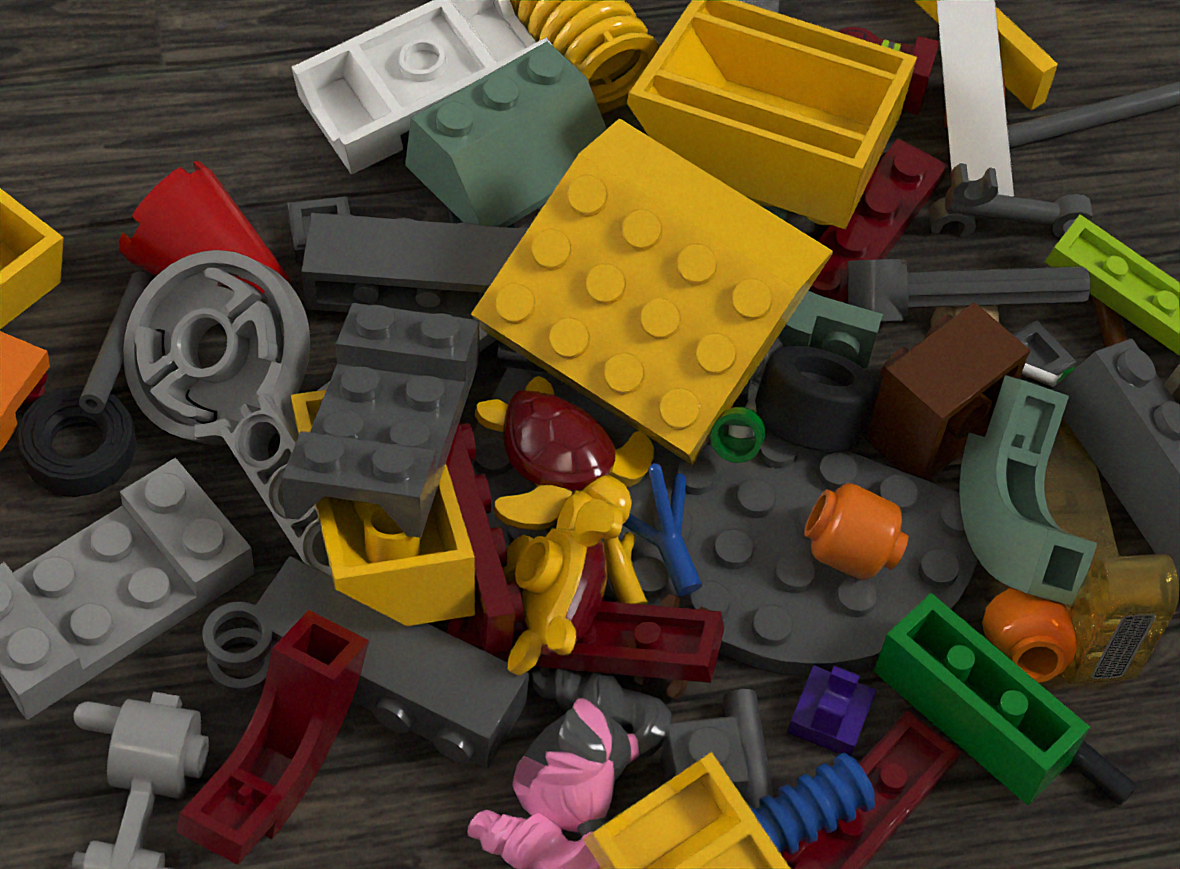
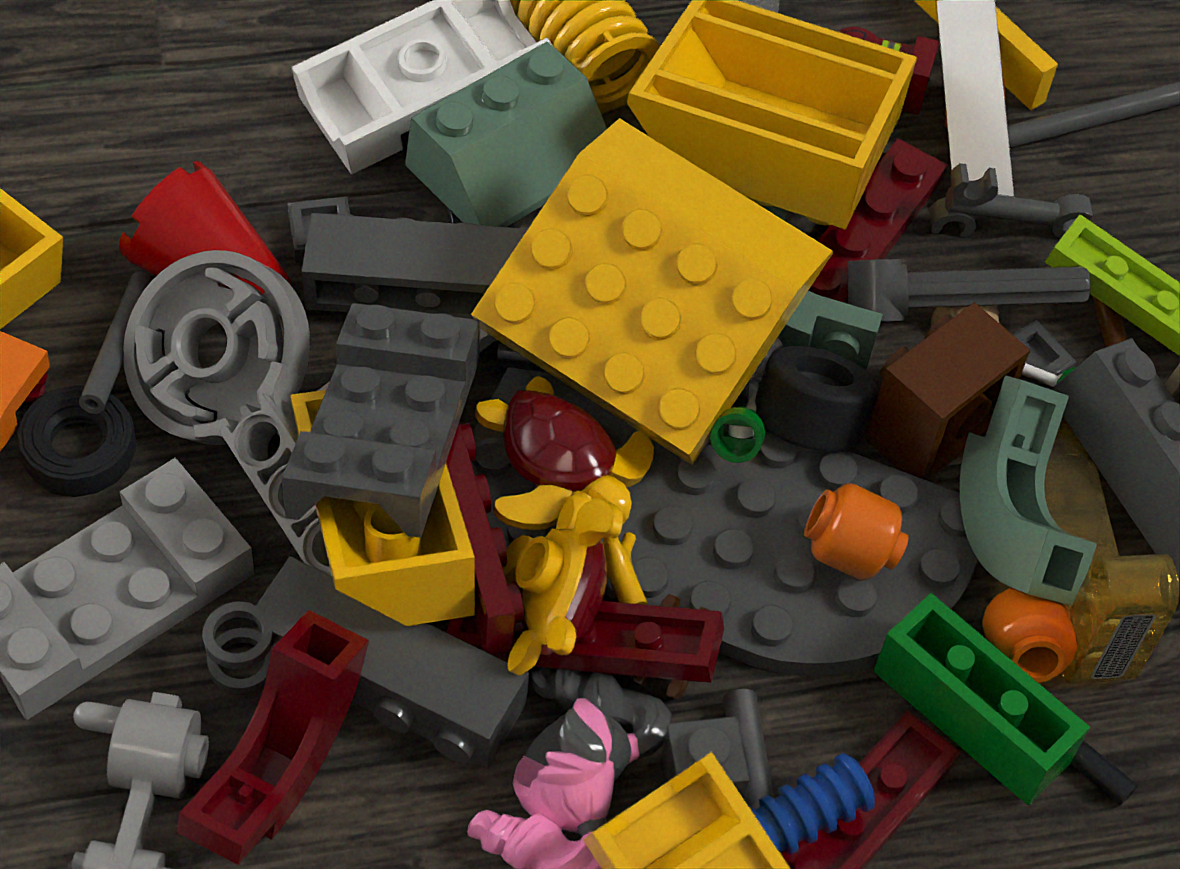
(669, 537): blue plant -> none
(832, 709): dark purple tile -> none

